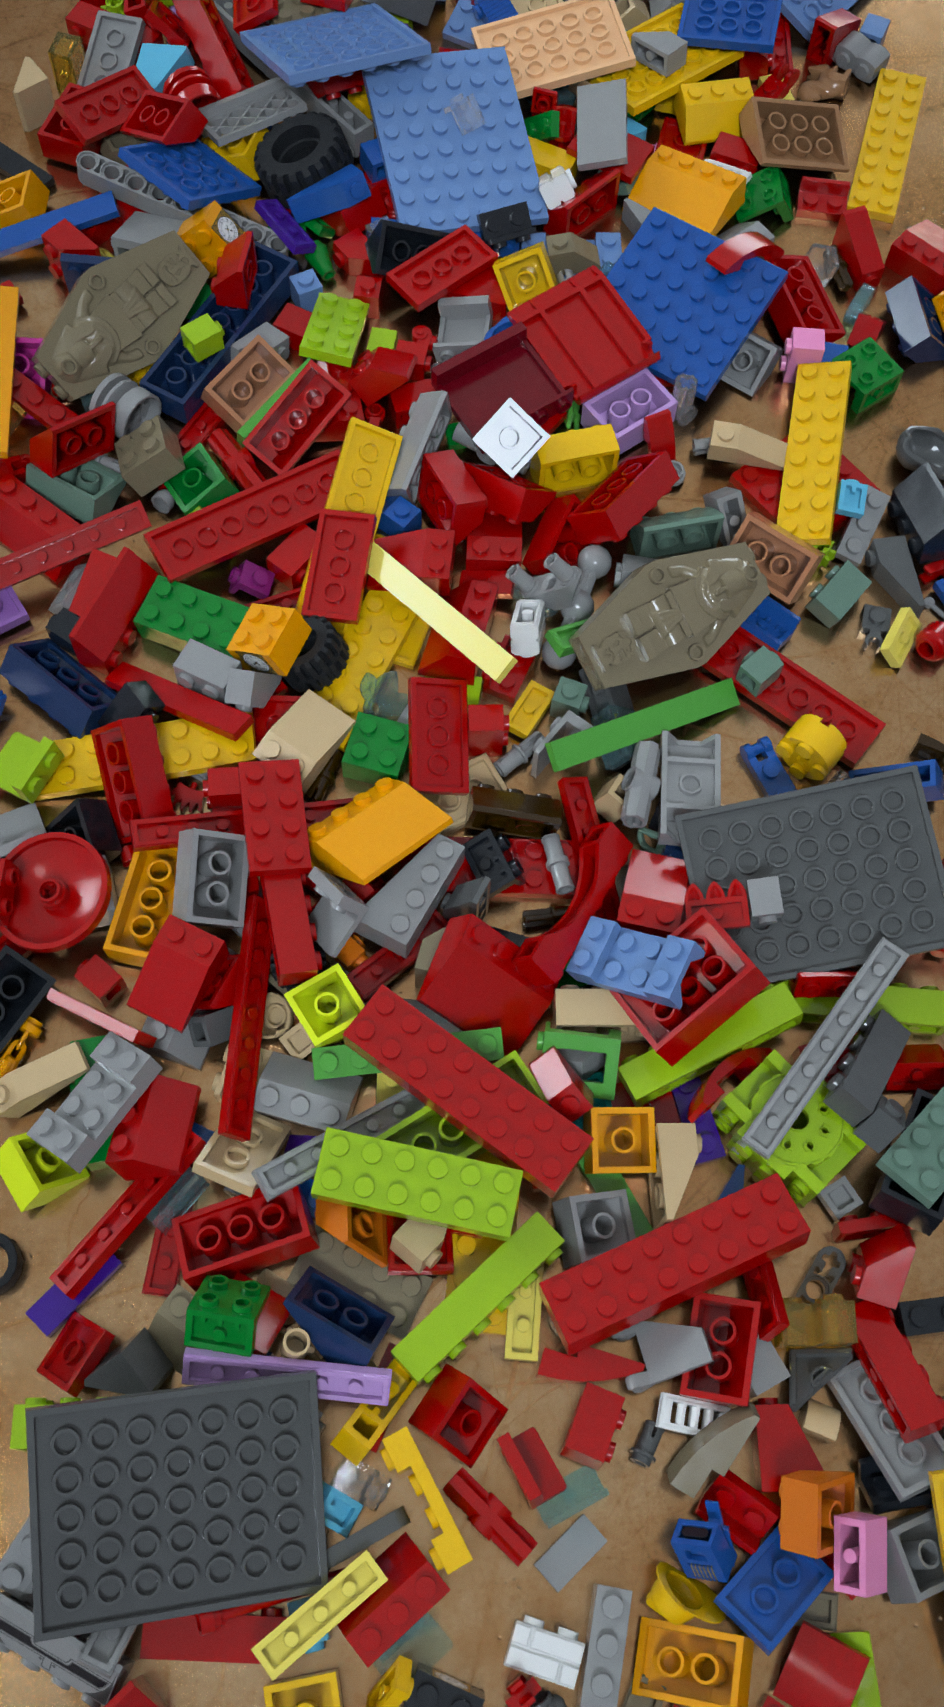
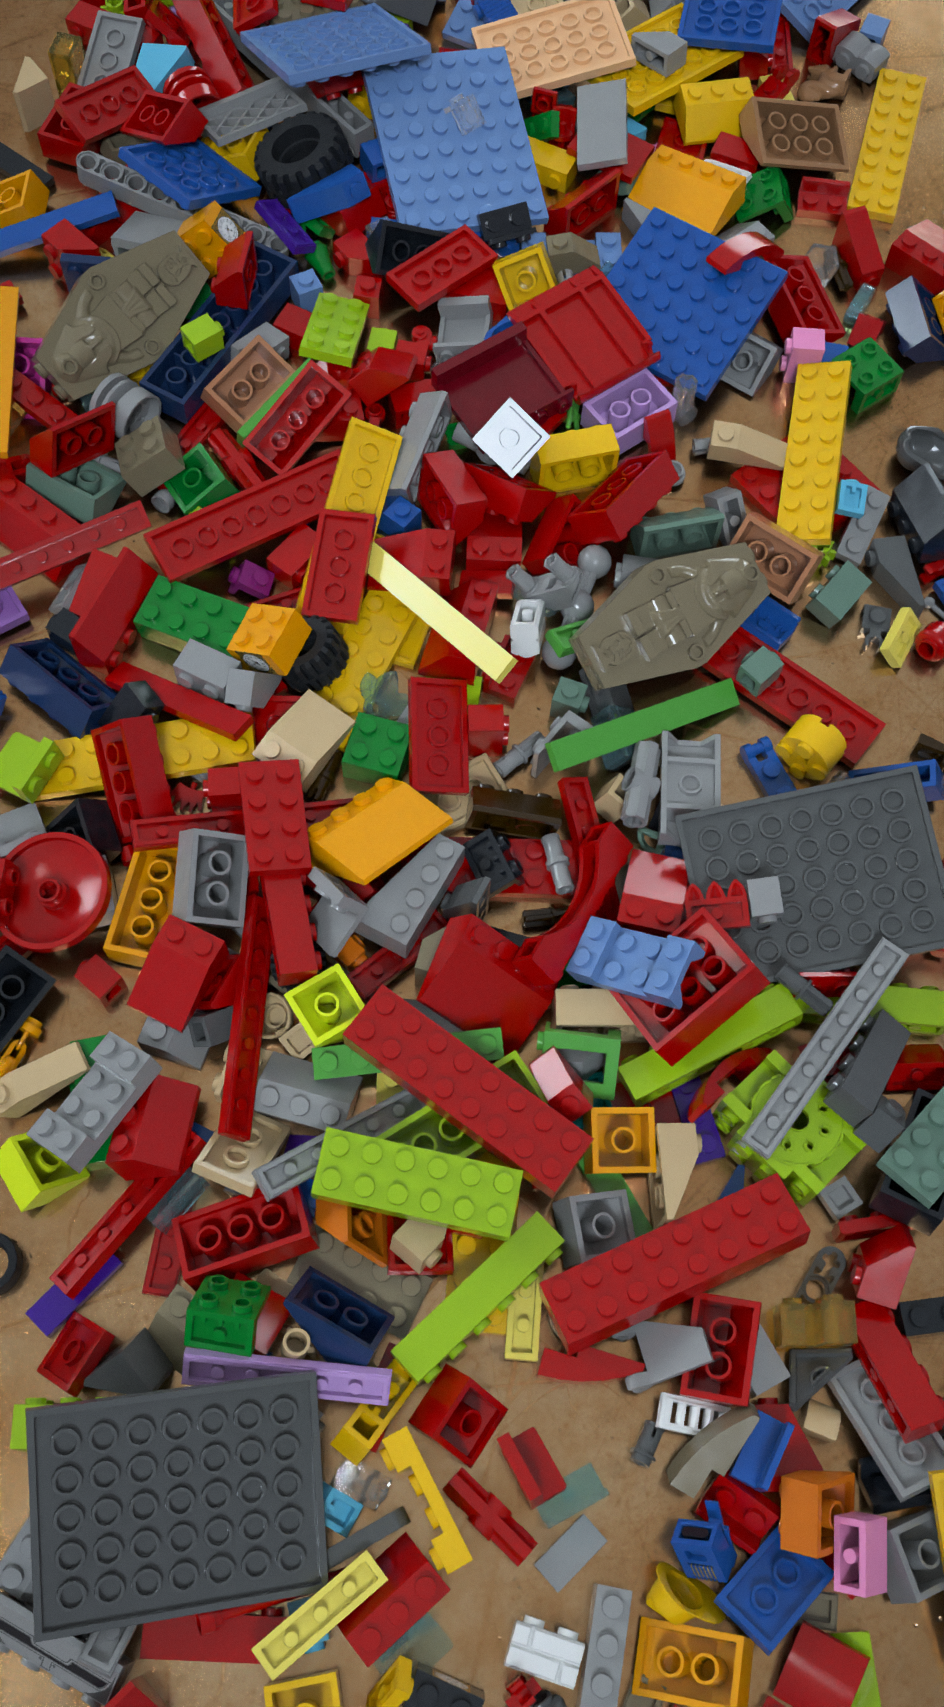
(101, 1018): tile -> none
(529, 709): yellow plate -> none
(557, 186): white brick -> none
(593, 1426): red brick -> none
(762, 1453): none -> blue panel
(764, 1288): red tile -> none
(803, 989): none -> dark grey axle

